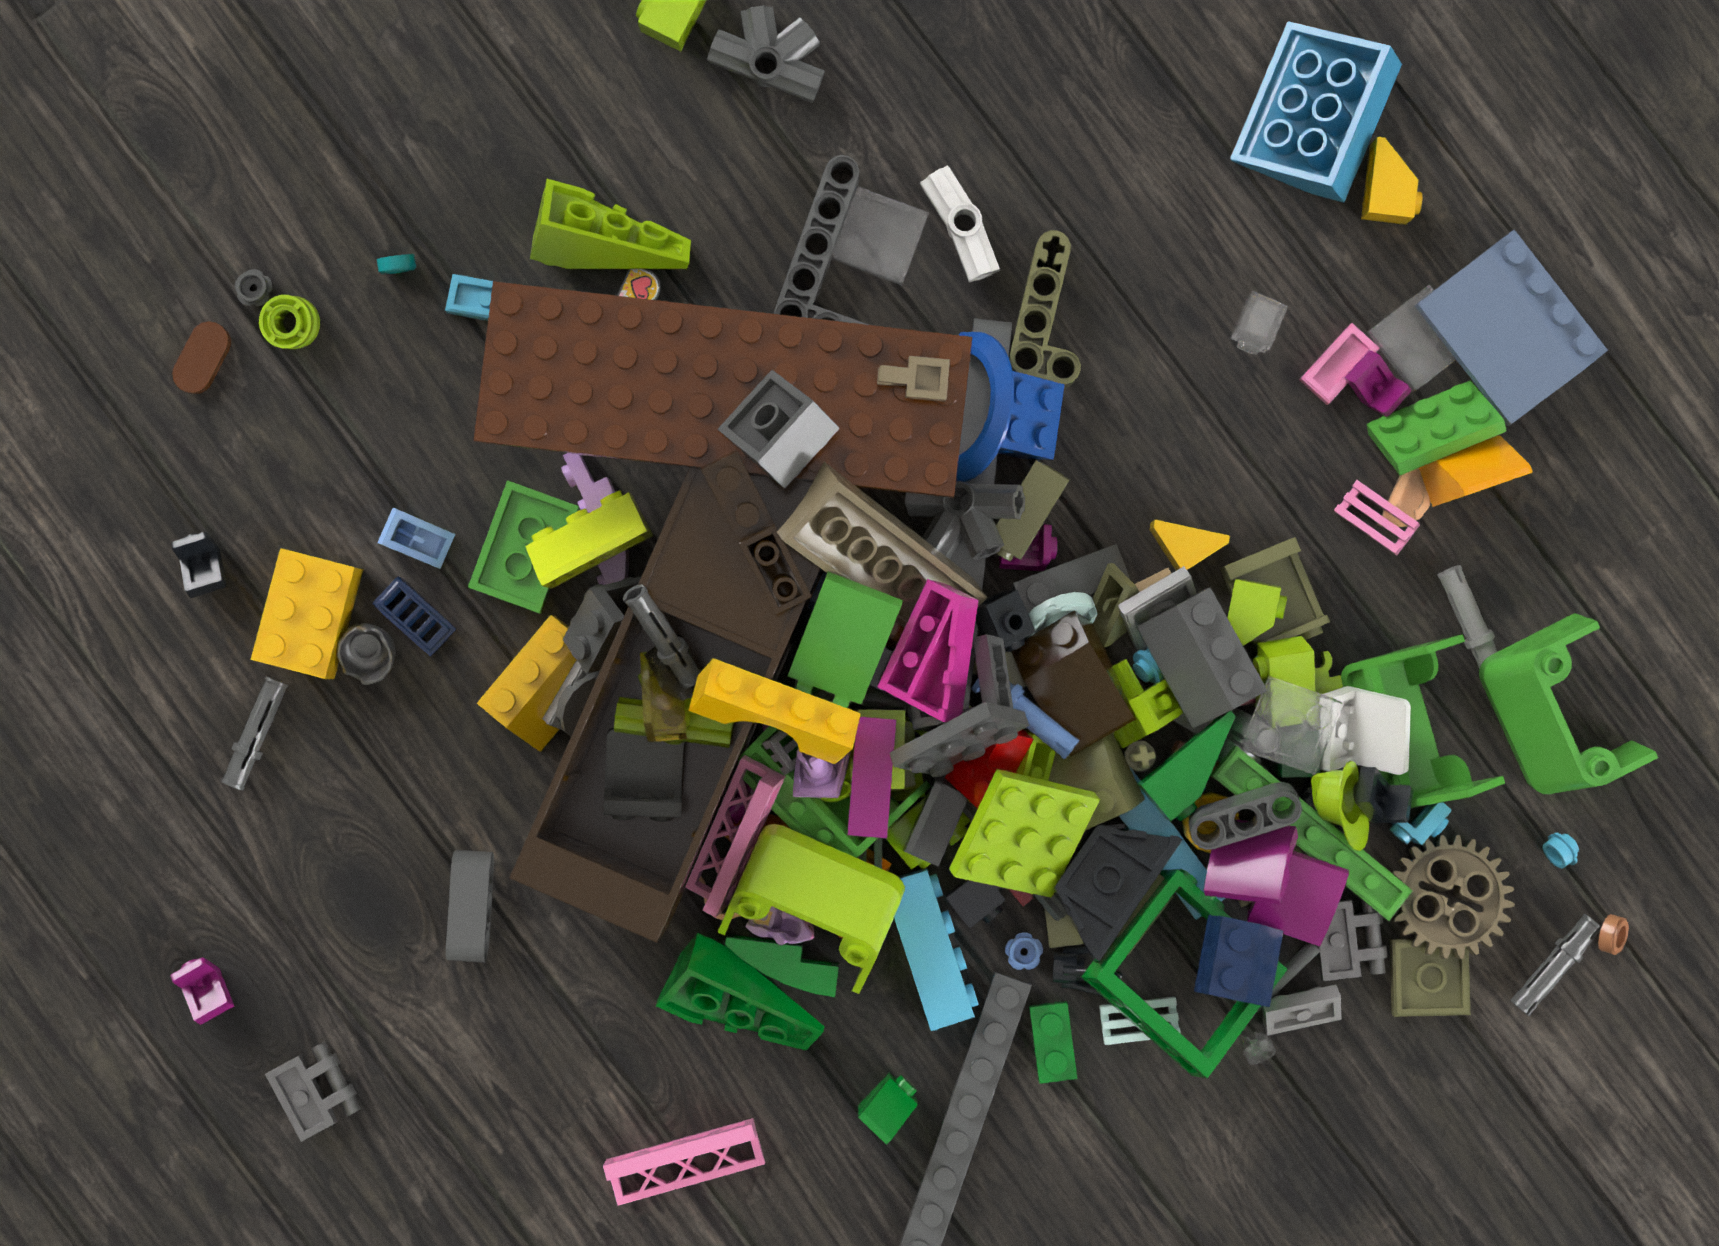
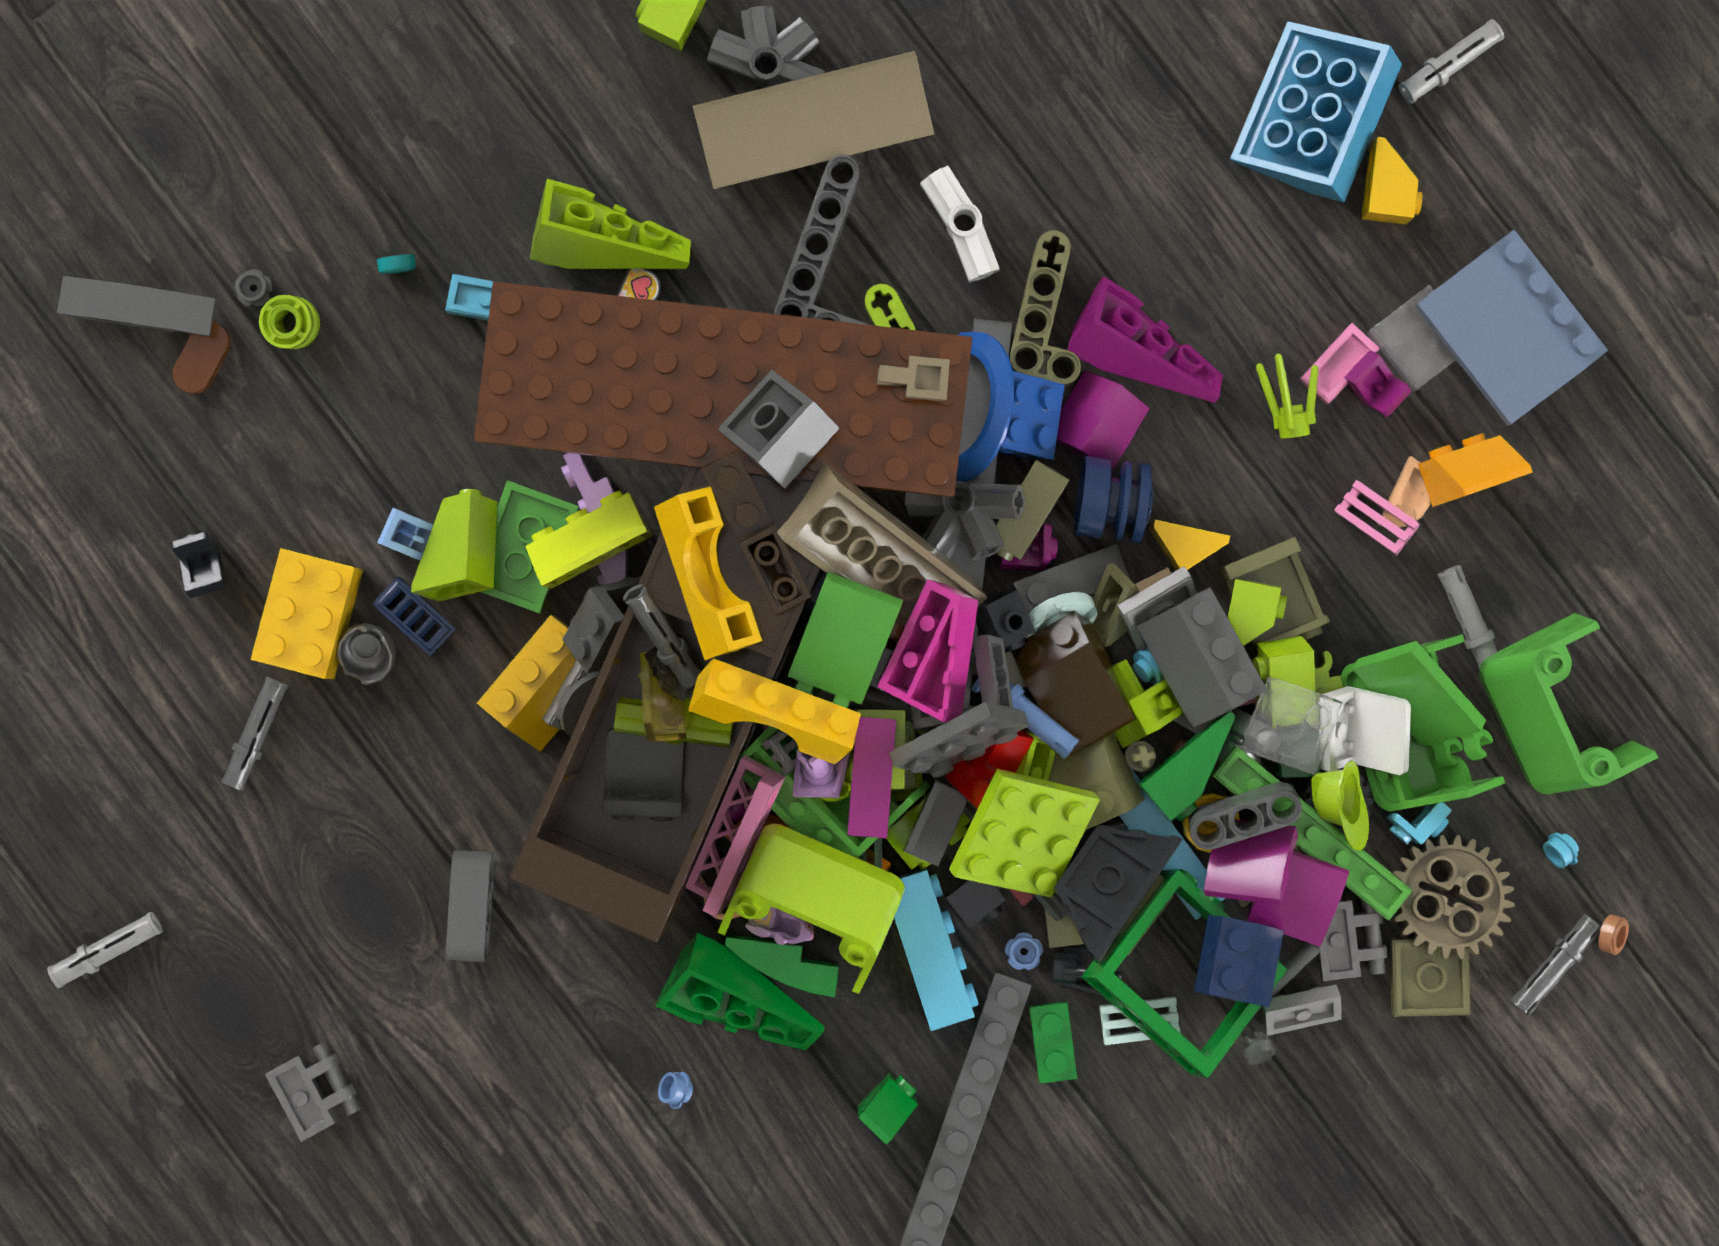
(91, 957): none -> light grey pin
(136, 306): none -> dark grey slope
(203, 989): magenta bracket -> none
(459, 548): none -> lime slope
(675, 1089): none -> medium blue plate
(676, 1152): bright pink fence -> none
(691, 534): none -> yellow arch
(813, 119): none -> dark tan arch
(880, 235): clear plate -> none
(895, 307): none -> lime beam
(1099, 418): none -> magenta slope
(1113, 499): none -> dark blue wheel
(1126, 342): none -> magenta wedge
(1258, 323): clear brick -> none
(1290, 418): none -> lime plant
(1380, 800): black bracket -> none
(1417, 86): none -> light grey pin
(1436, 427): bright green plate -> none
(1437, 705): none -> bright green tile

